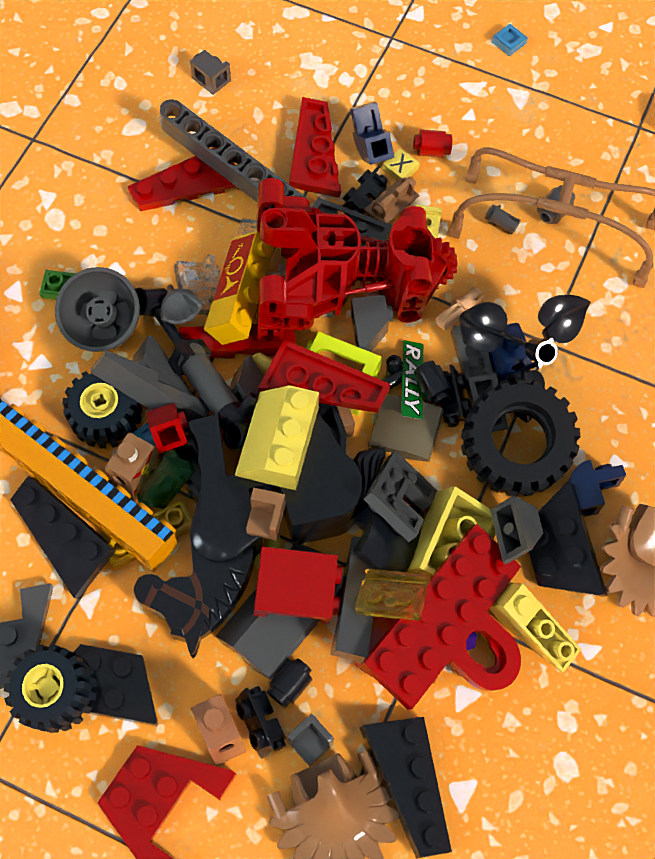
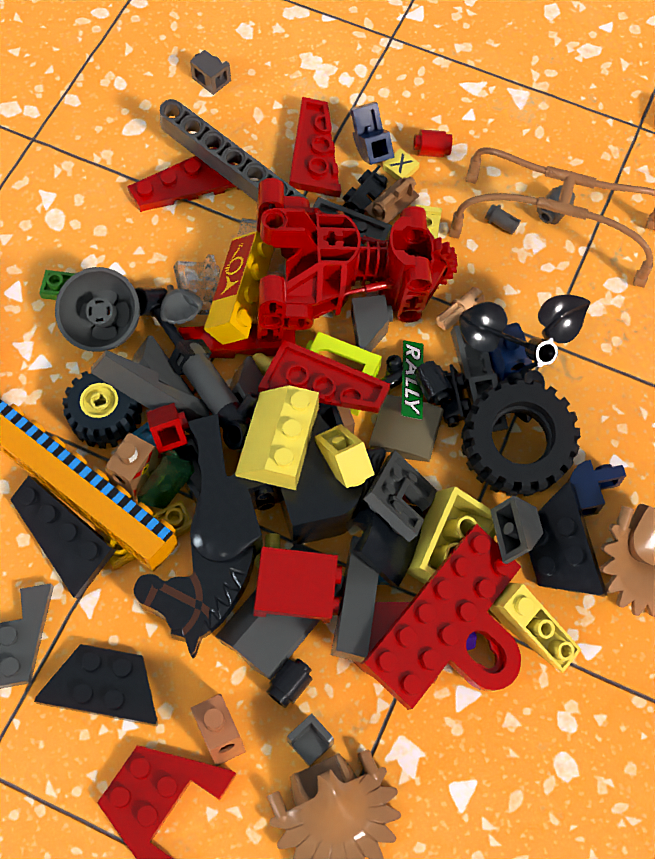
(50, 689): black wheel -> none
(263, 735): black hinge -> none
(265, 513): medium nougat panel -> none
(345, 455): none -> light yellow slope
(392, 594): clear yellow plate -> none
(407, 766): black wing -> none
(509, 39): dark azure tile -> none

